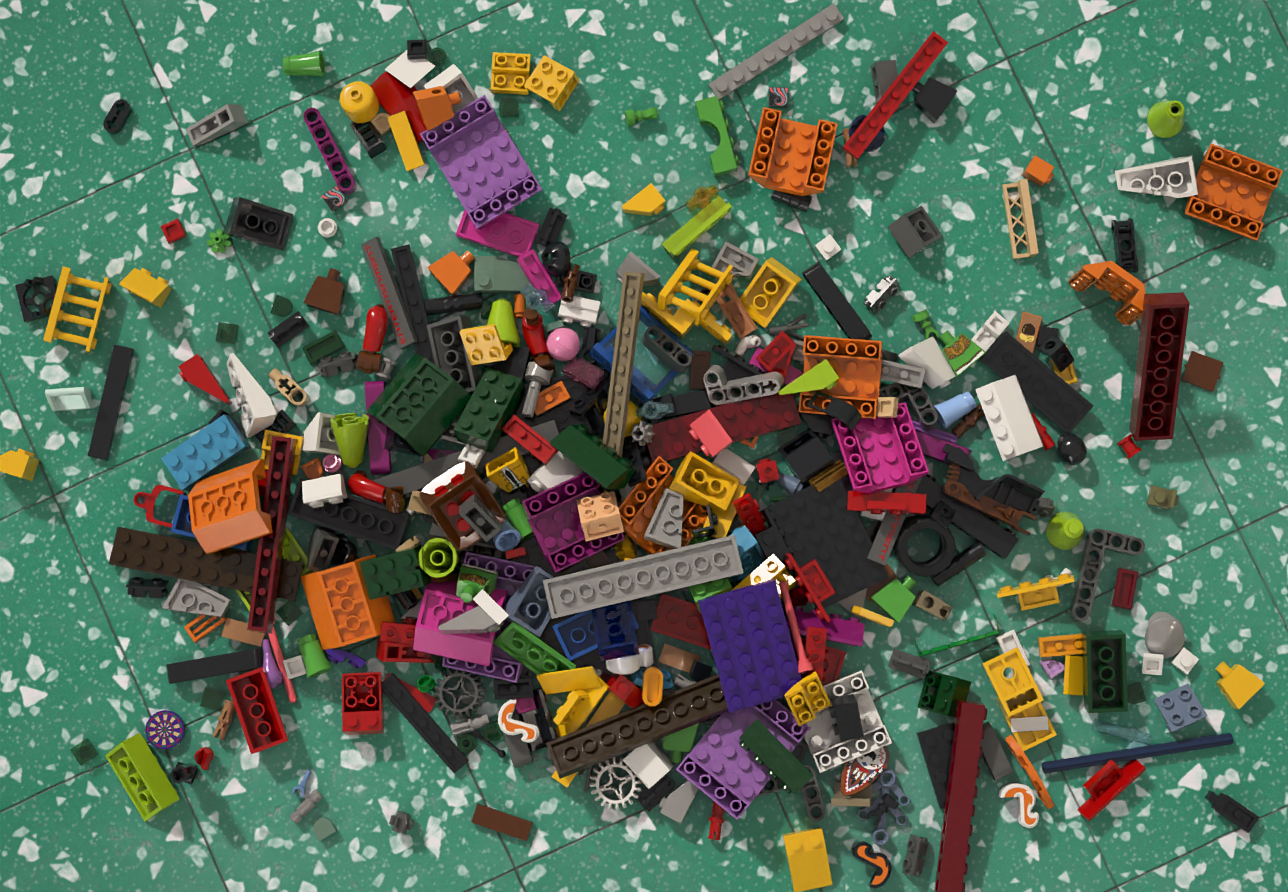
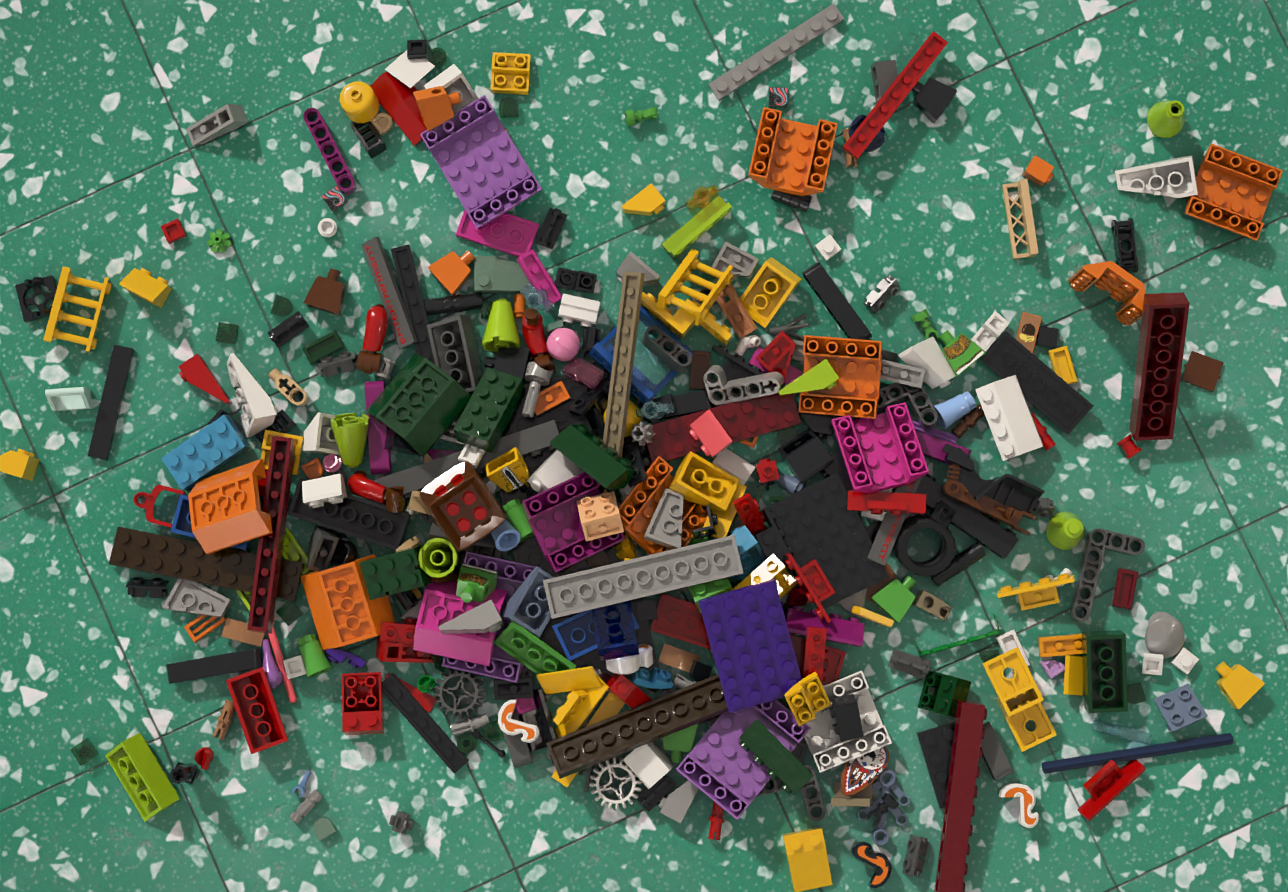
(113, 114): black beam -> none
(165, 729): dark purple tile -> none
(212, 699): clear green tile -> none
(258, 223): black slope -> none
(305, 64): bright green plant -> none
(406, 141): yellow tile -> none
(480, 518): dark grey brick -> none
(484, 345): yellow bracket -> none
(490, 607): white sticker -> none
(502, 822): reddish brown tile -> none
(516, 553): red tile -> none
(529, 439): red plate -> none
(552, 82): yellow bracket -> none
(559, 258): black piece -> none
(570, 283): reddish brown pin -> none
(652, 686): light orange tile -> none
(710, 113): bright green arch -> none
(803, 663): coral piece -> none
(828, 476): pearl gold tile -> none
(838, 408): black piece -> none
(887, 407): tan tile -> none
(915, 231): dark grey slope -> none
(1029, 724): white sticker -> none
(1031, 772): orange tile -> none
(1059, 353): black bracket -> none
(1071, 449): black hair -> none
(1162, 497): olive bracket -> none
(1232, 811): black hinge -> none

